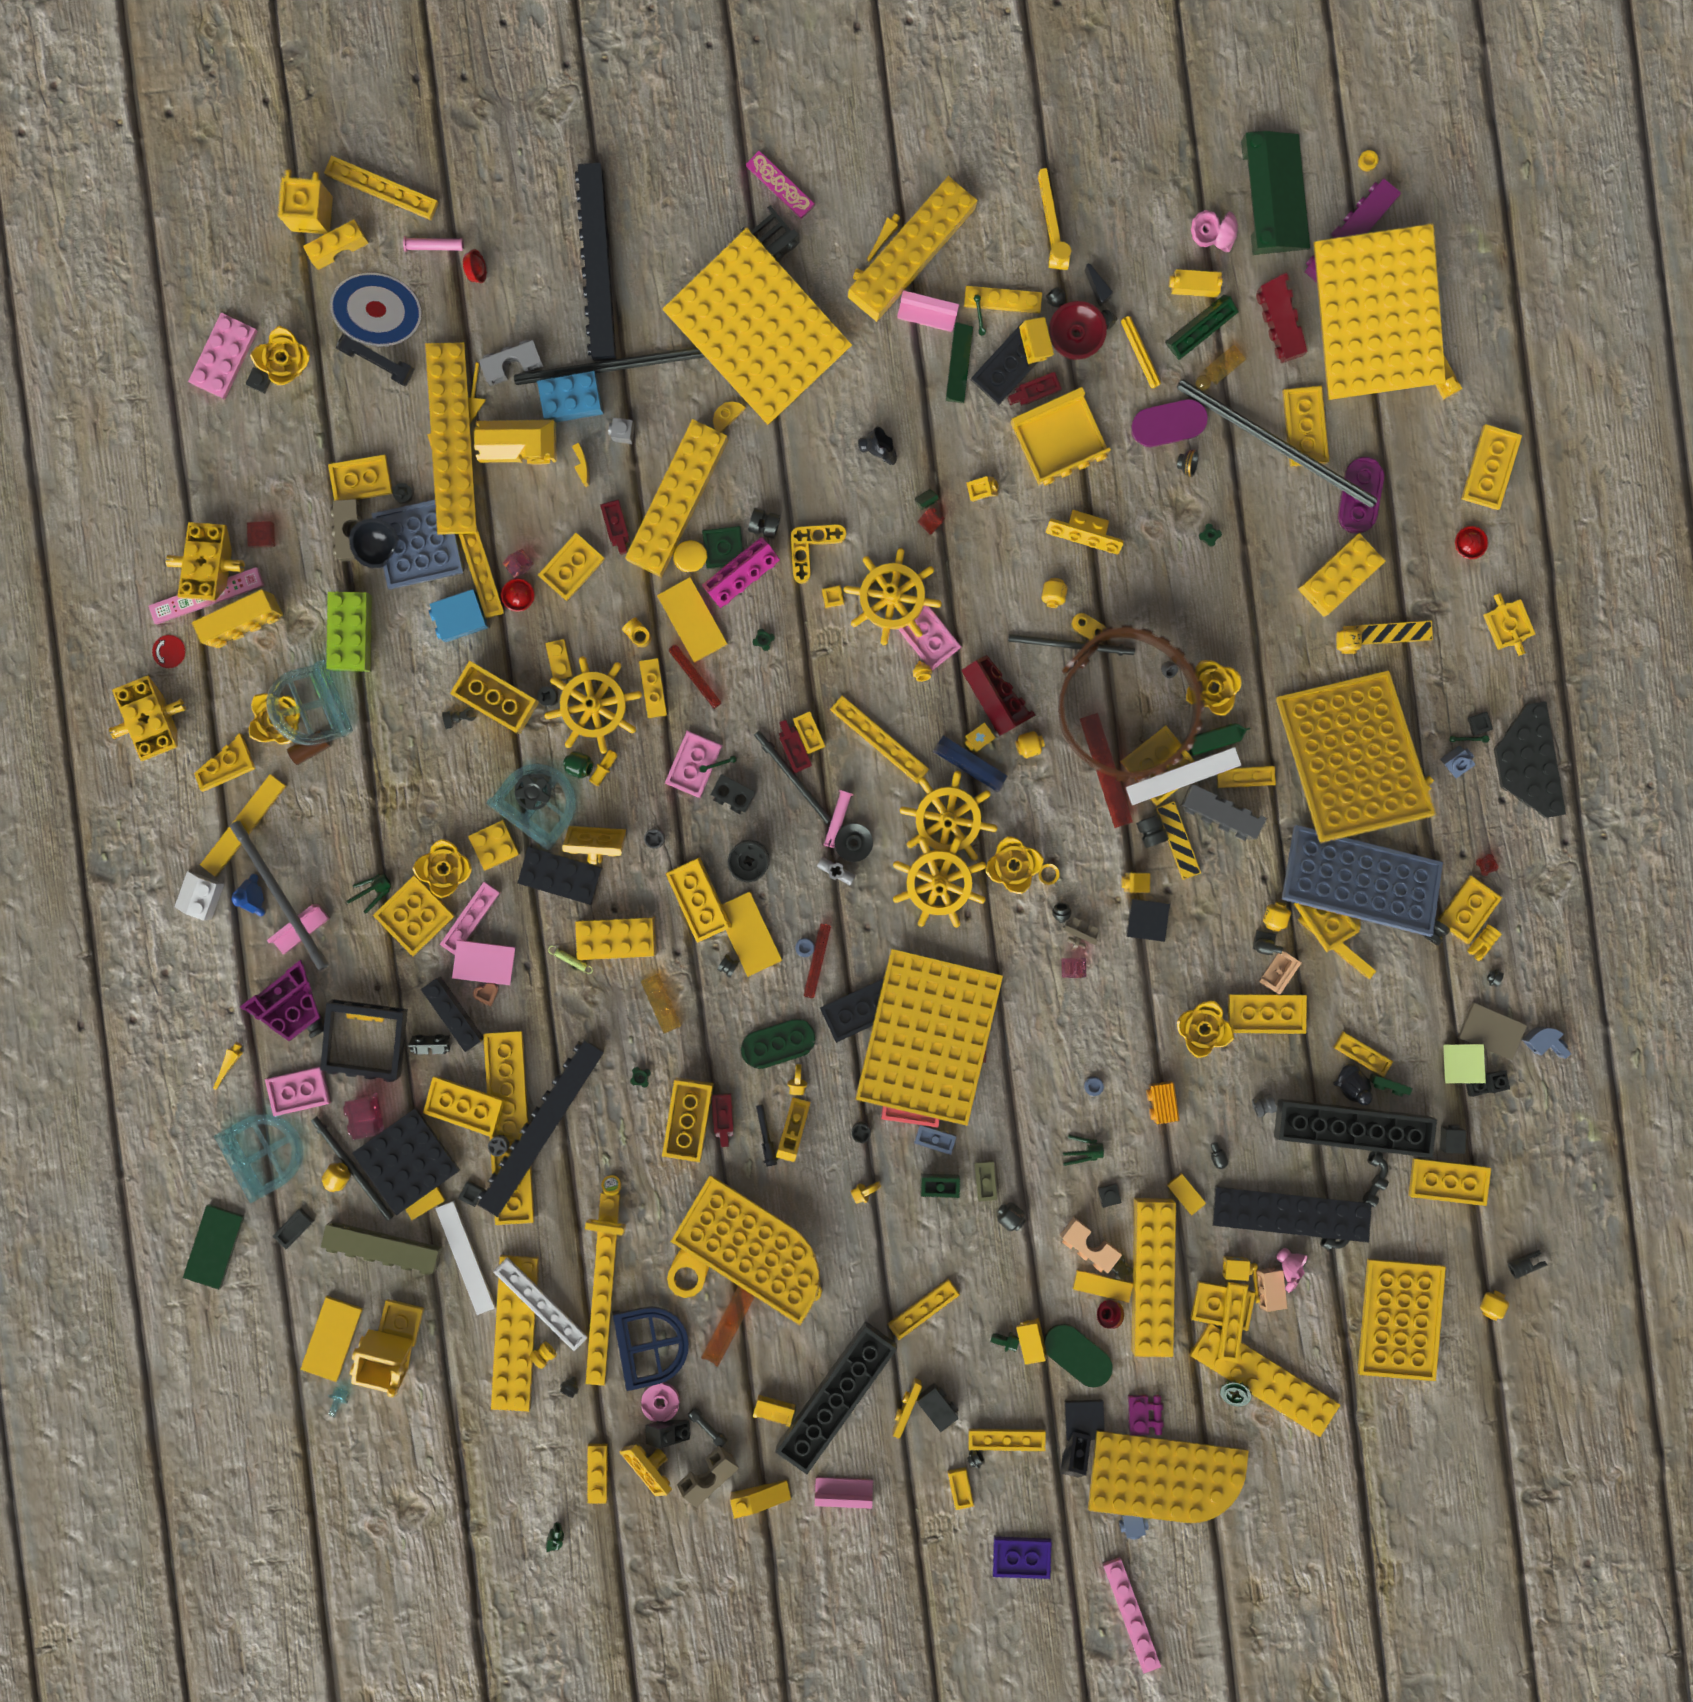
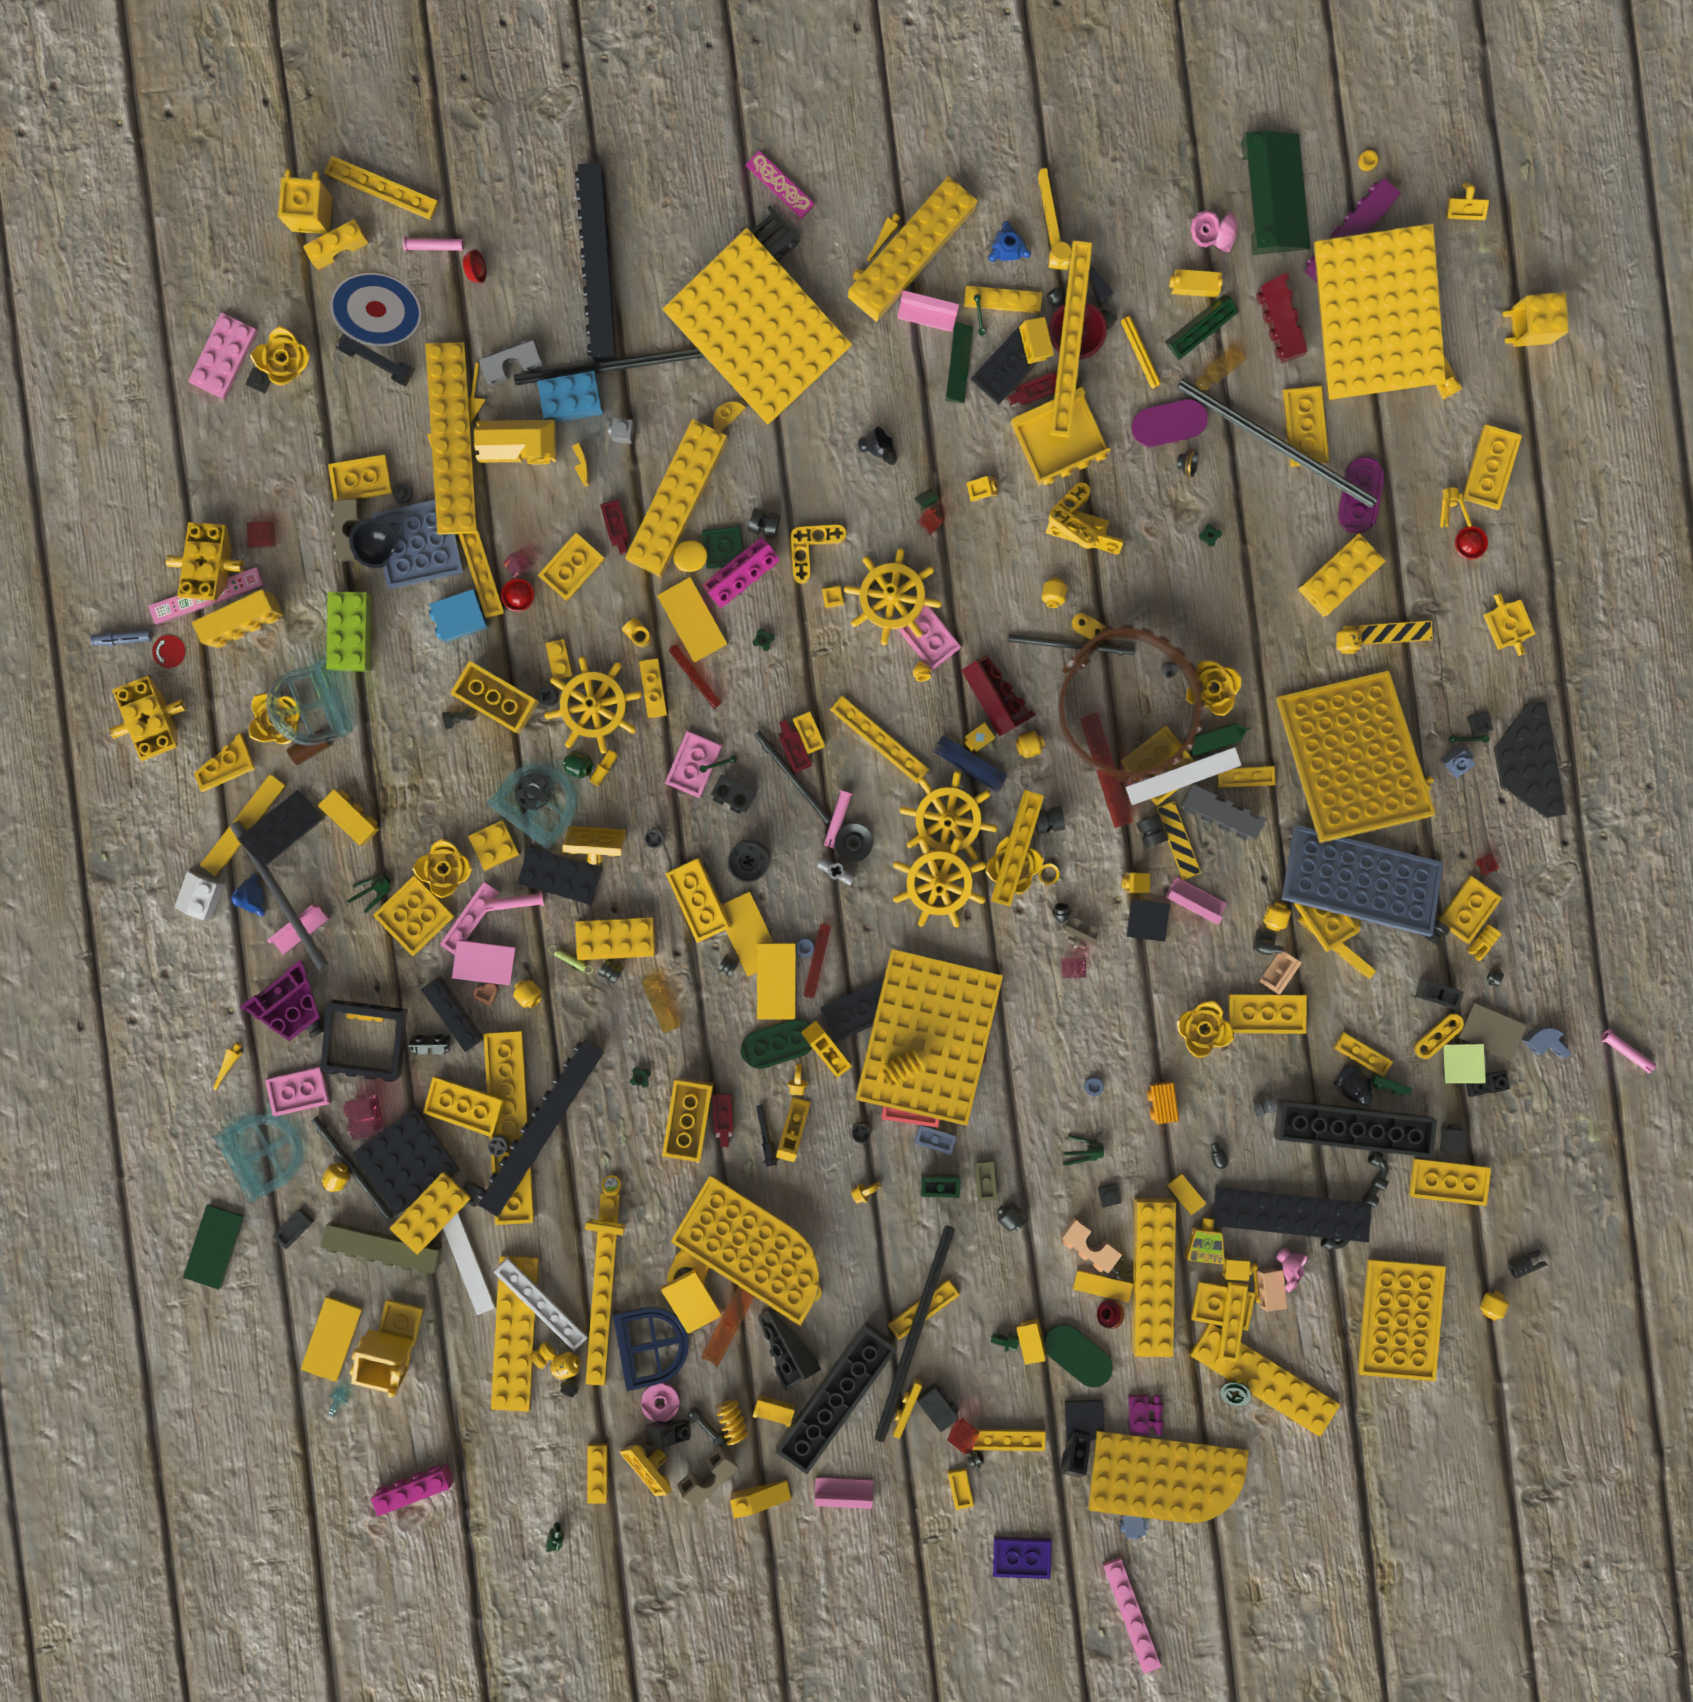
(112, 638): none -> sand blue pin
(280, 828): none -> black plate
(349, 816): none -> yellow brick
(412, 1489): none -> dark pink brick
(430, 1213): none -> yellow plate
(513, 902): none -> bright pink pin
(527, 993): none -> yellow head
(565, 1365): none -> yellow head
(610, 971): none -> pearl dark grey wheel
(691, 1301): none -> yellow tile
(733, 1421): none -> yellow piece
(775, 980): none -> yellow tile
(791, 1355): none -> pearl dark grey wedge
(826, 1049): none -> yellow slope
(902, 1067): none -> yellow piece
(914, 1333): none -> pearl dark grey axle
(963, 1436): none -> clear red piece
(1008, 245): none -> blue rock
(1017, 848): none -> yellow plate
(1049, 820): none -> pearl dark grey wheel
(1067, 515): none -> yellow beam
(1071, 338): none -> yellow plate
(1196, 900): none -> bright pink panel
(1205, 1243): none -> torso
(1439, 994): none -> pearl dark grey brick
(1446, 1034): none -> yellow plate
(1450, 499): none -> yellow plant
(1467, 207): none -> yellow plate
(1538, 319): none -> yellow container
(1627, 1050): none -> bright pink pin

